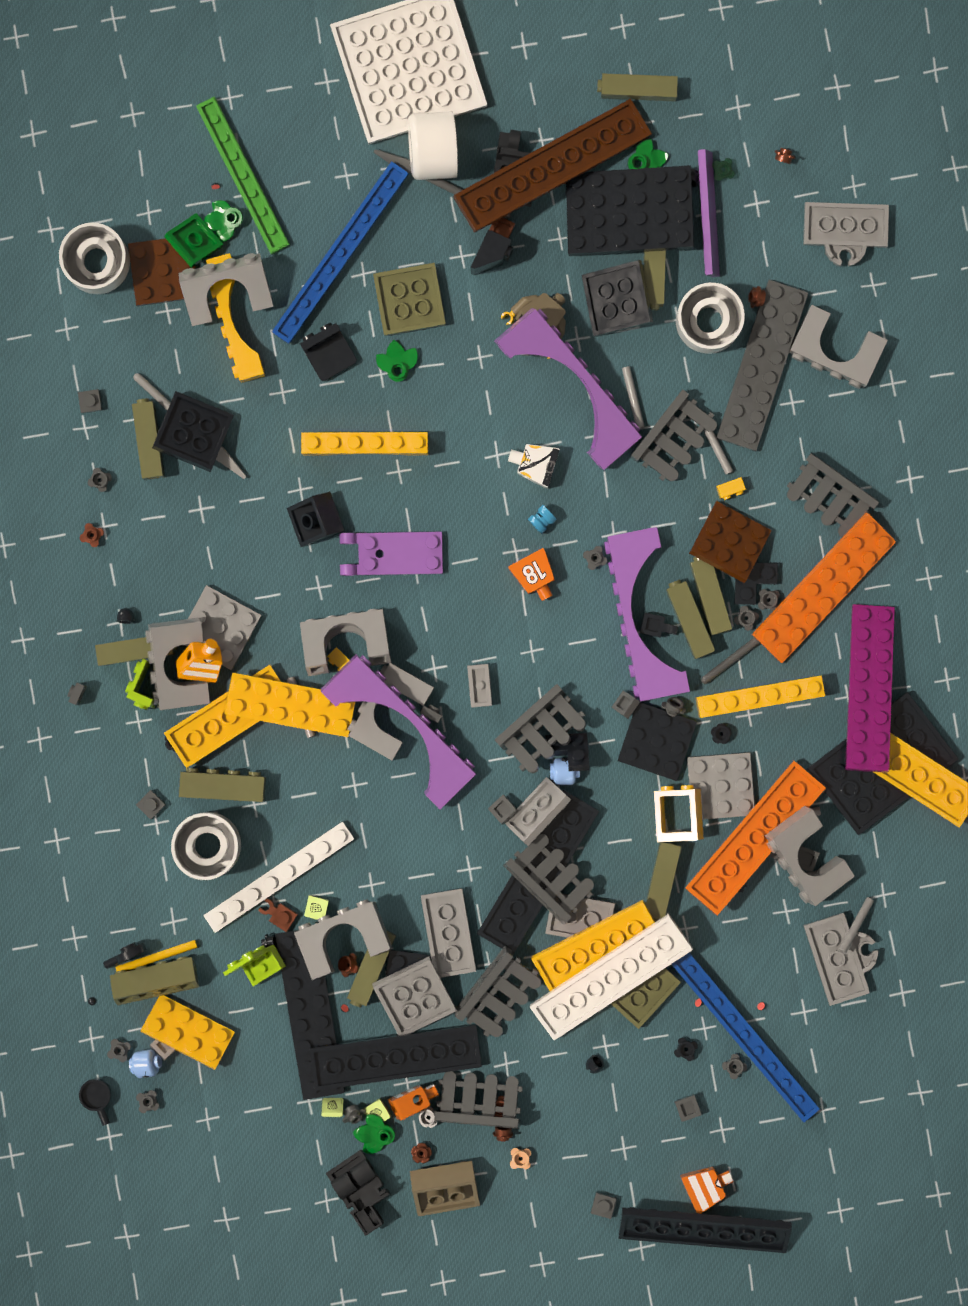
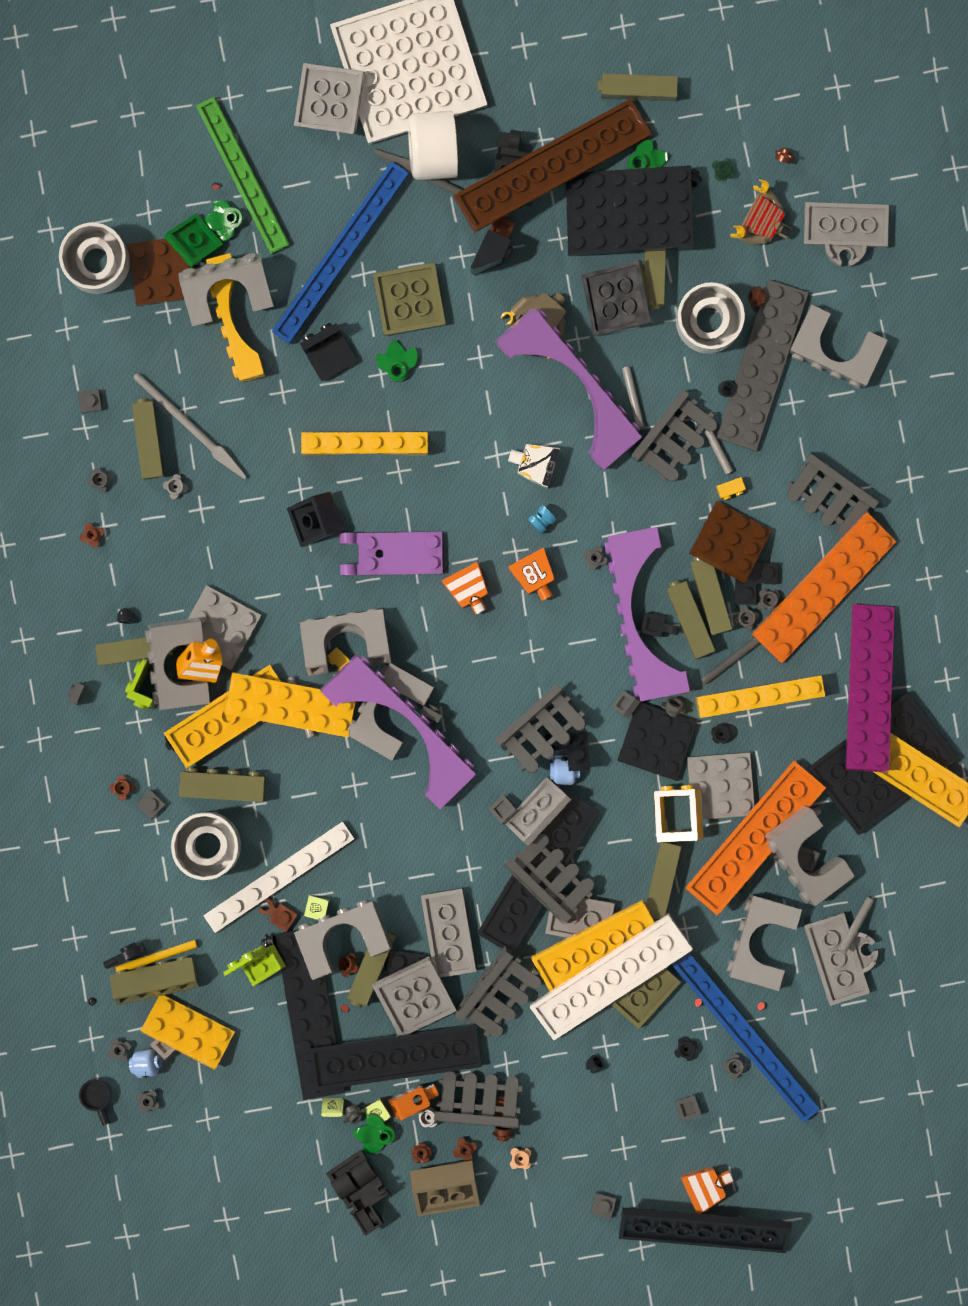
(122, 794): none -> copper plate
(169, 486): none -> light grey plate
(192, 431): black plate -> none
(329, 98): none -> light grey plate
(458, 1152): none -> copper plate
(468, 587): none -> torso
(479, 685): light grey plate -> none
(708, 212): medium lavender tile -> none
(728, 384): none -> black hinge
(760, 912): none -> light grey arch
(763, 218): none -> torso

